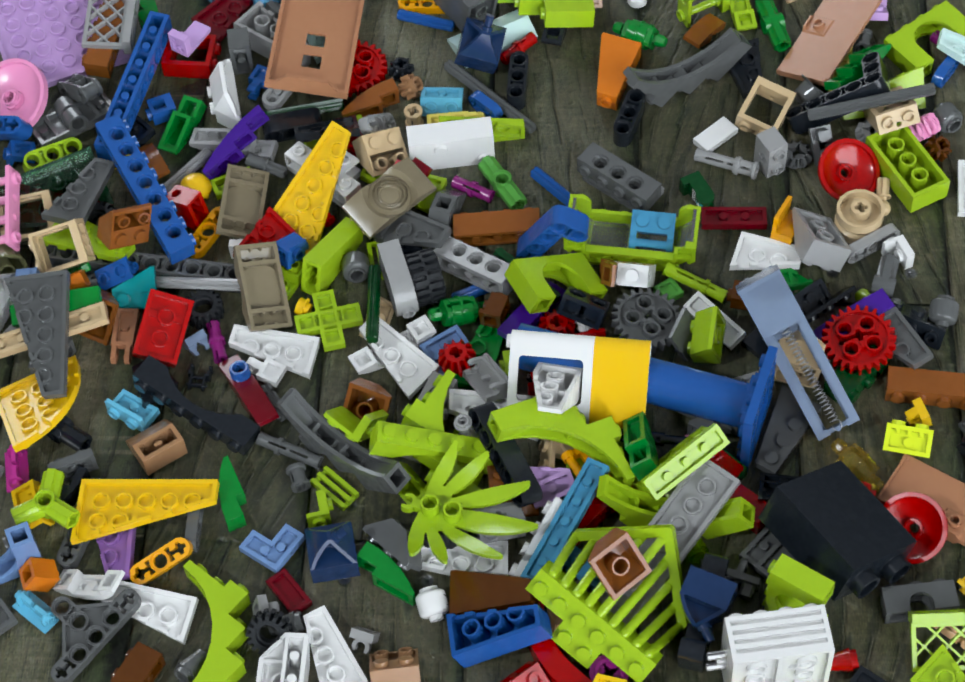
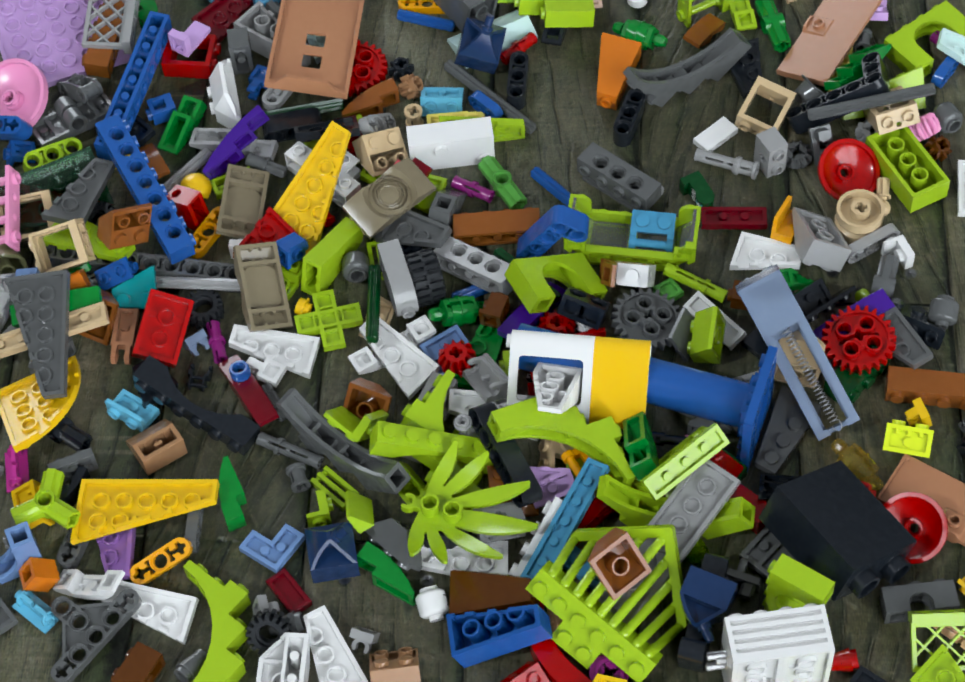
(359, 511): none -> lime slope

